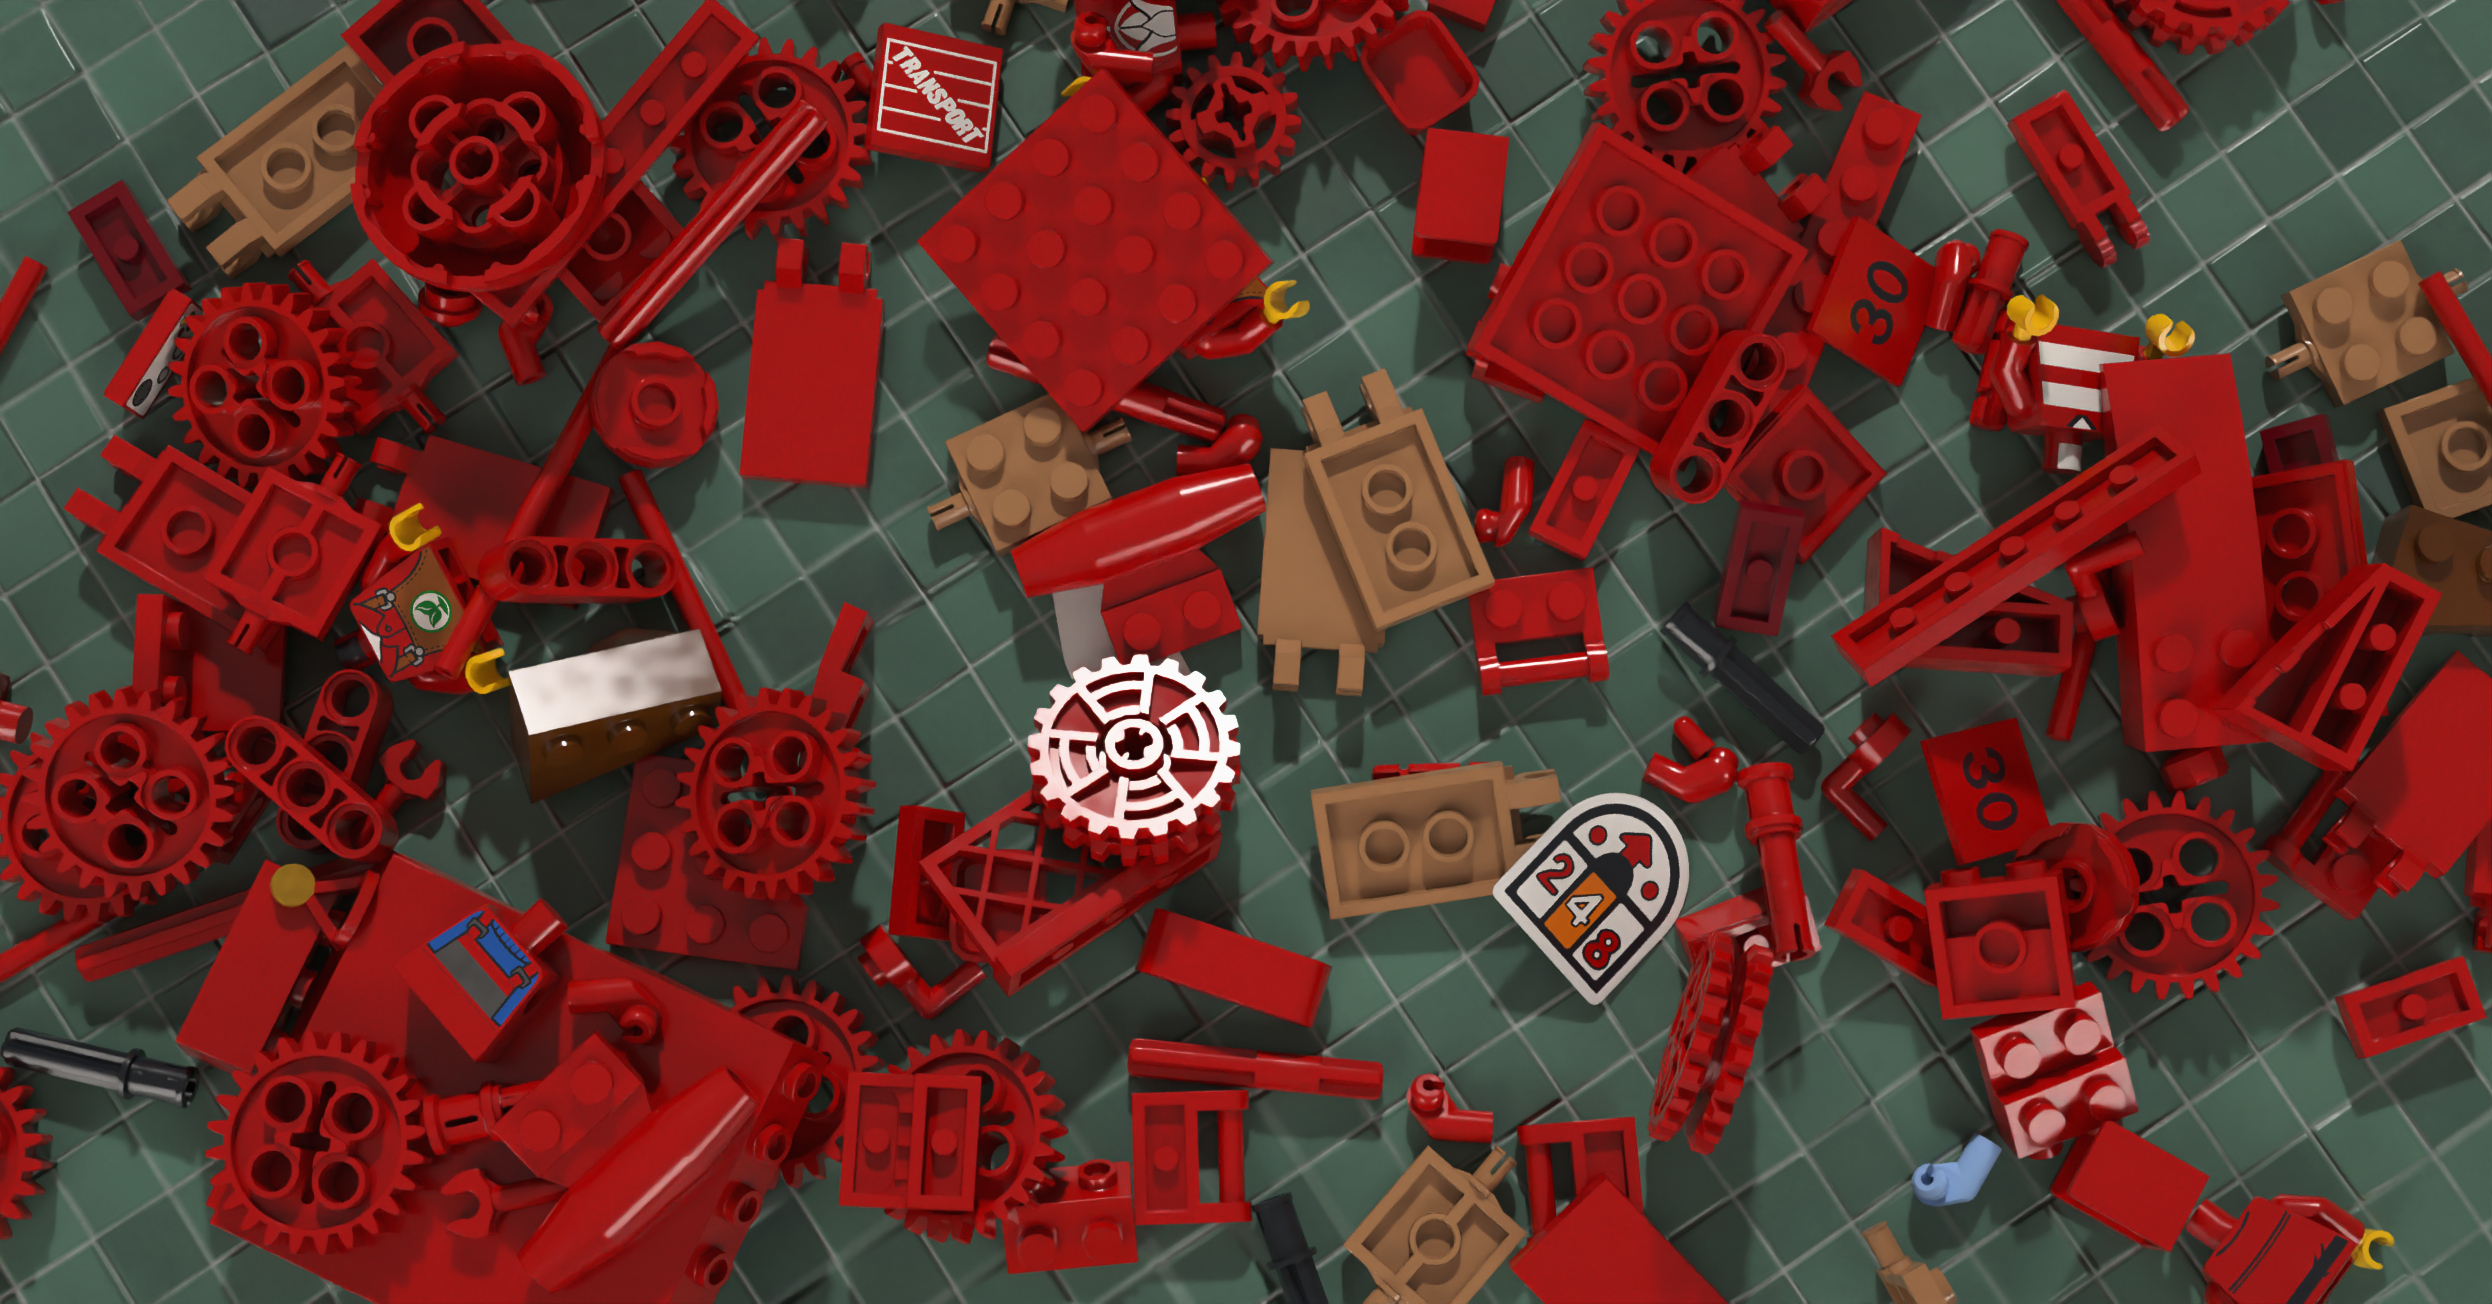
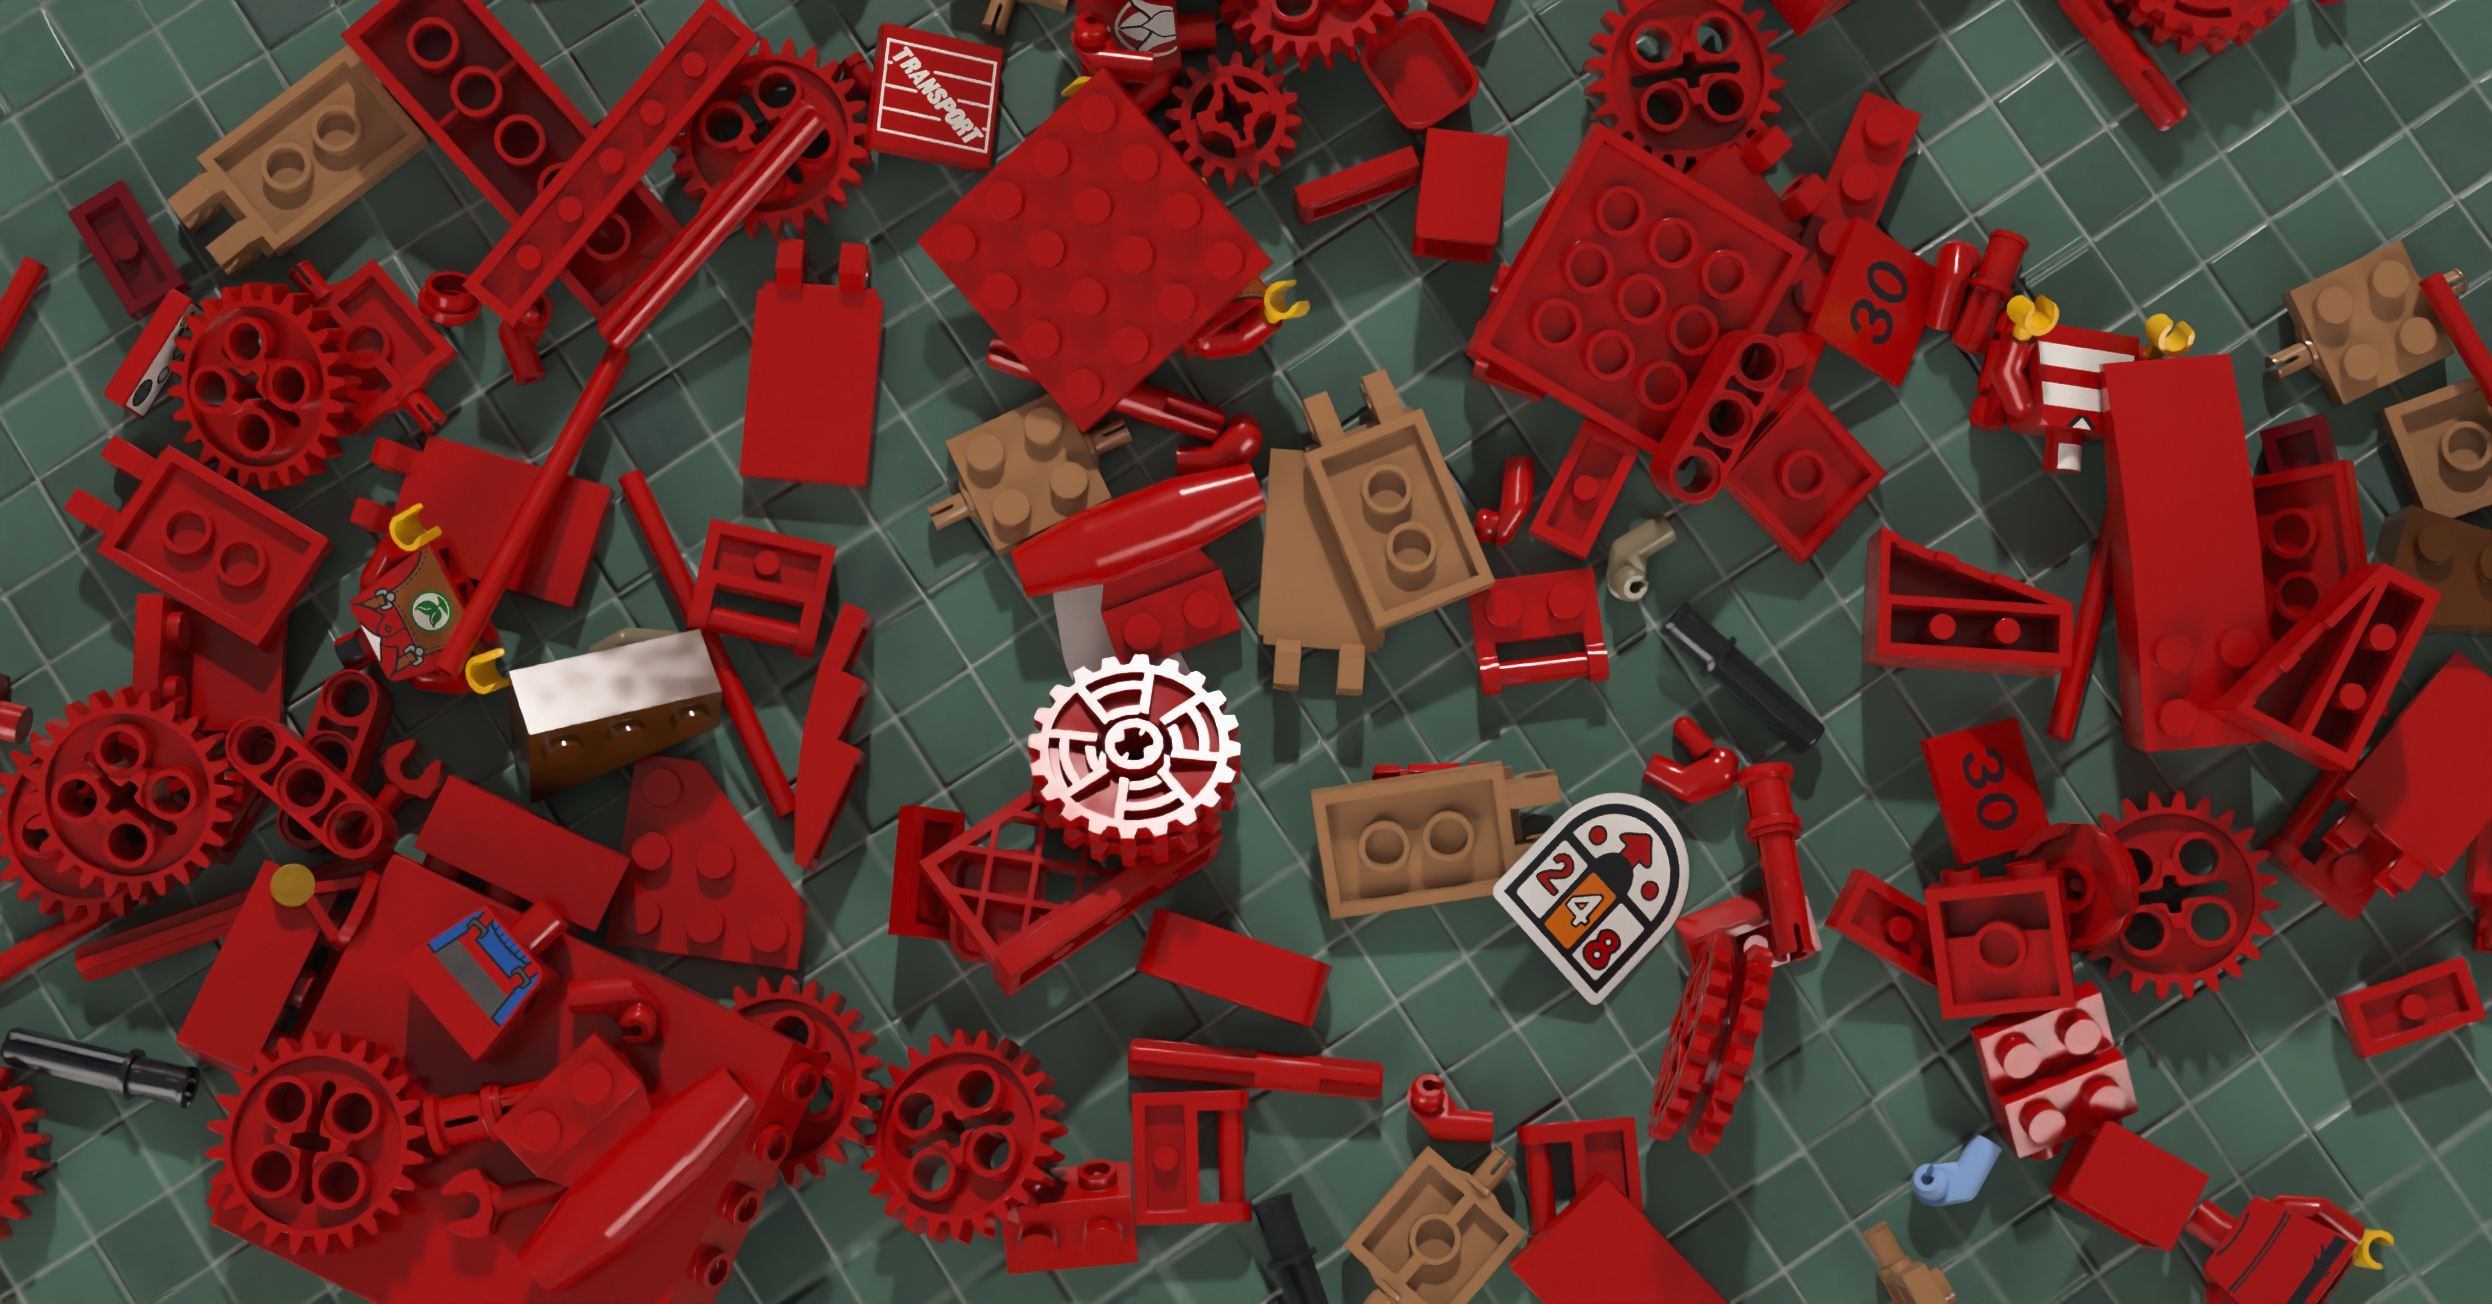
(294, 554): red plate -> none
(436, 120): red brick -> none
(520, 854): none -> red wedge
(551, 577): red beam -> none
(653, 405): red tile -> none
(763, 568): none -> red plate
(776, 853): red gear -> none
(888, 962): red plate -> none
(910, 1141): red slope -> none
(1356, 185): none -> red tile
(1630, 556): none -> dark tan arm
(1758, 567): dark red plate -> none
(1816, 66): red bar -> none
(1873, 743): red plate -> none
(2016, 554): red plate -> none
(2078, 175): red hinge -> none
(2092, 602): red plate -> none
(2192, 768): red tile -> none

